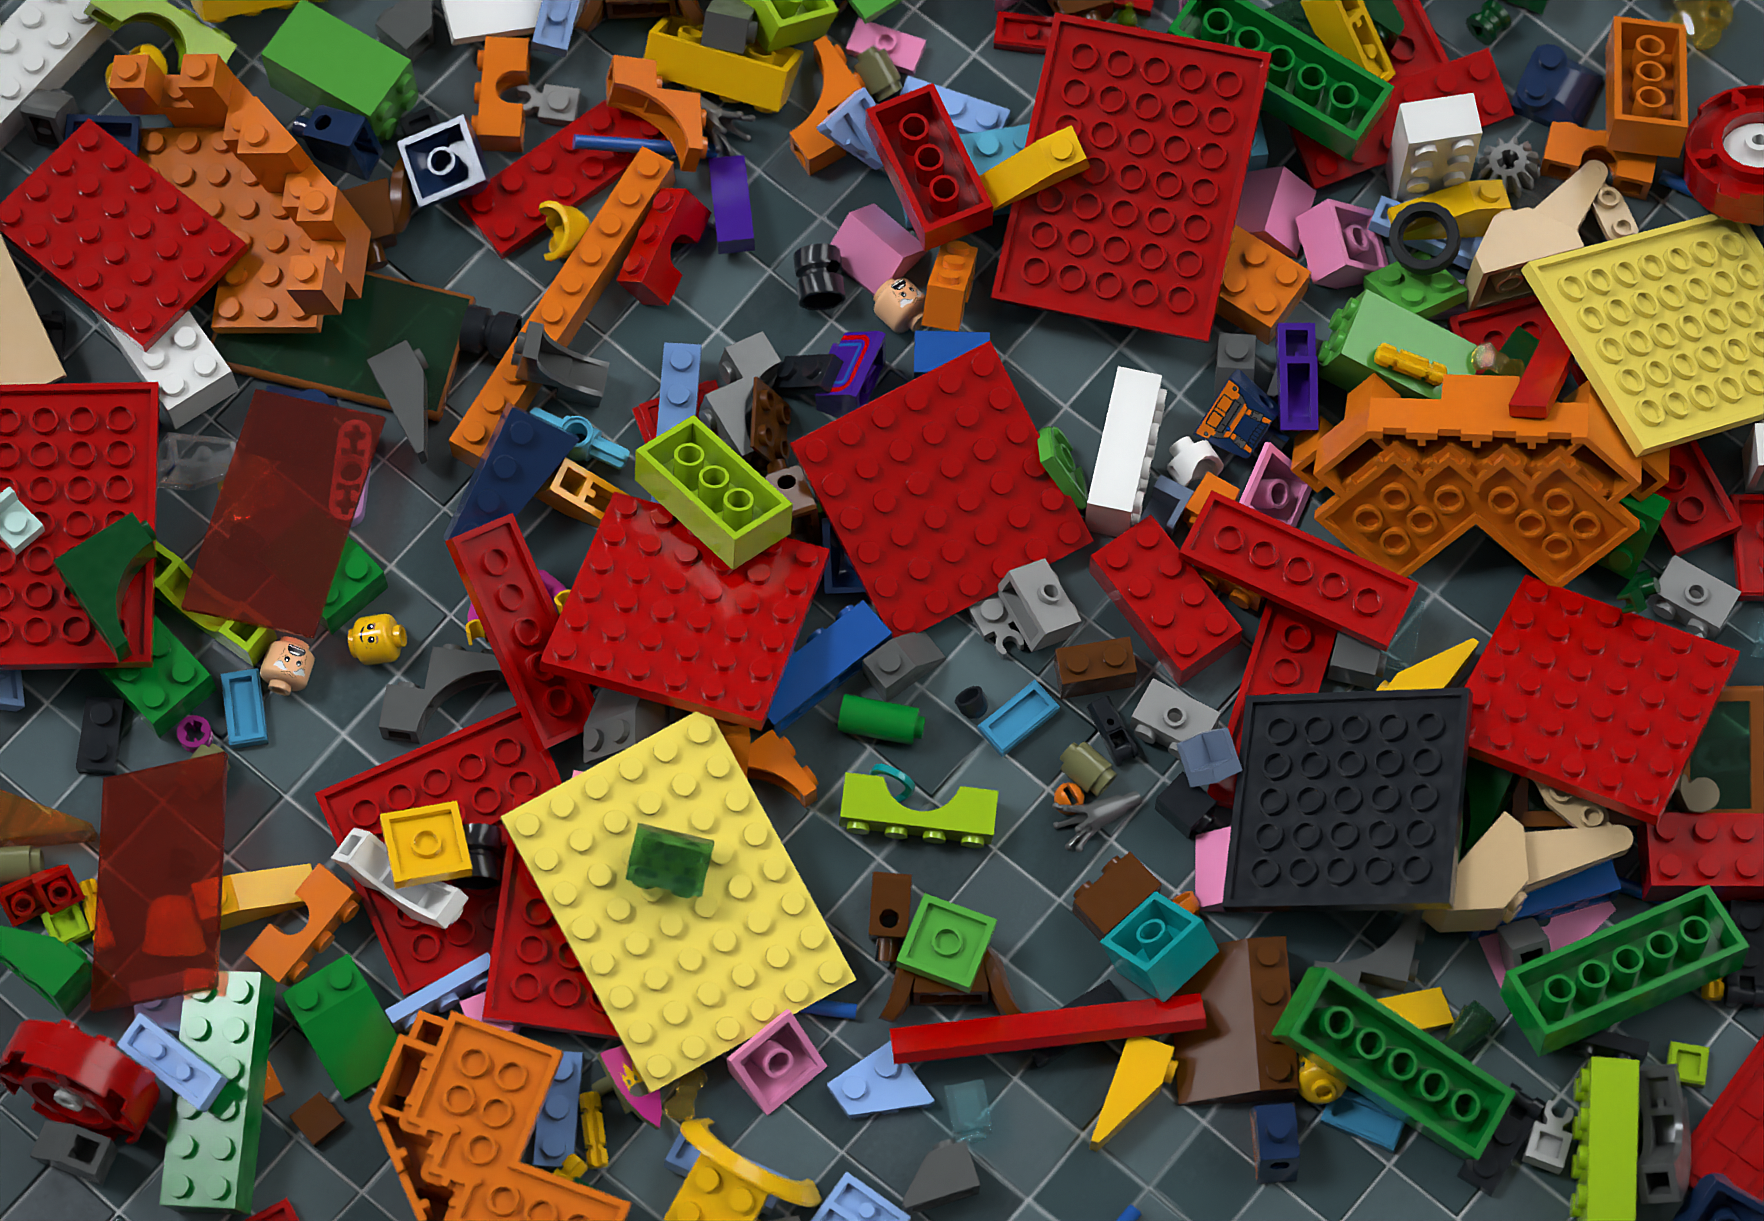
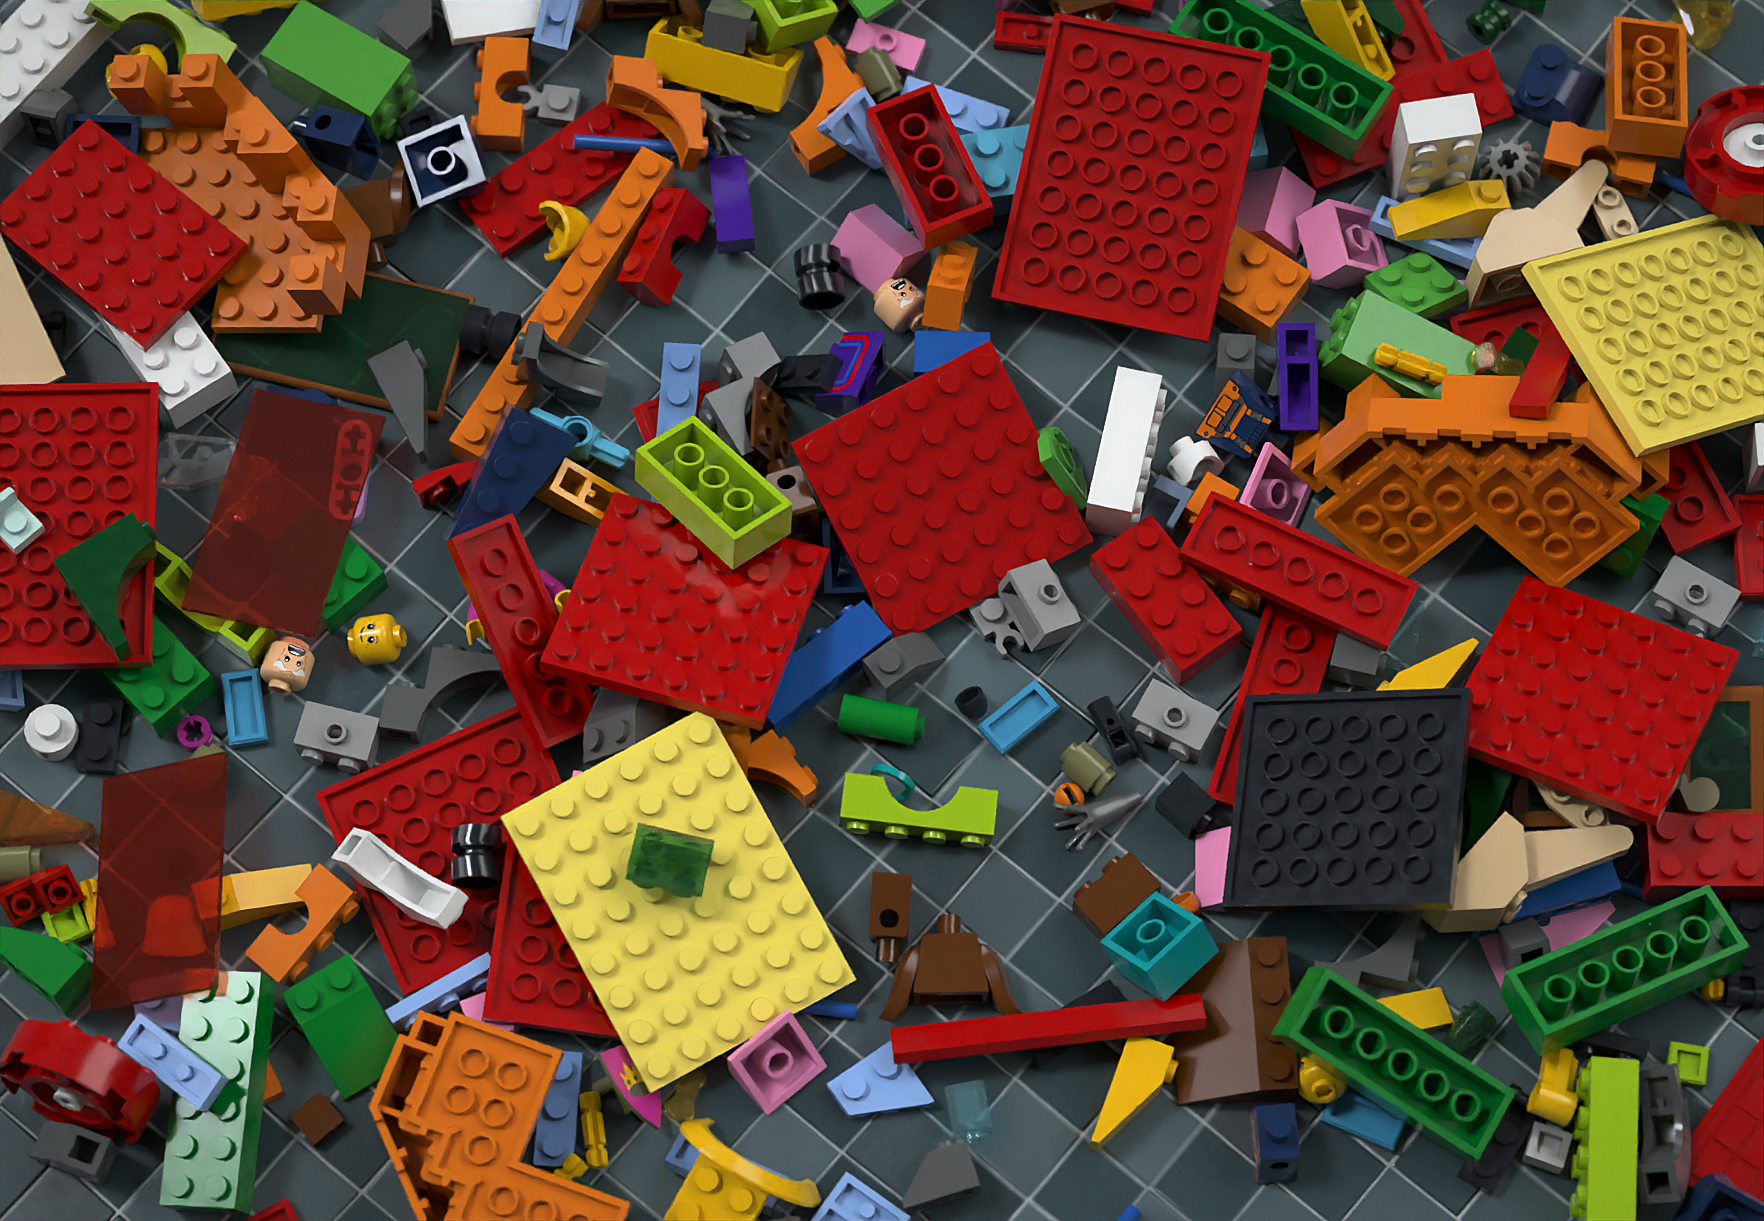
(51, 732): none -> white piece
(337, 737): none -> light grey brick
(426, 845): yellow plate -> none
(437, 485): none -> red slope
(946, 943): bright green plate -> none
(1035, 168): yellow slope -> none
(1095, 667): reddish brown brick -> none
(1127, 16): clear neon green rock -> none
(1209, 757): sand blue panel -> none
(1417, 211): black tyre -> none
(1553, 1092): none -> yellow piece
(1638, 591): dark green piece -> none

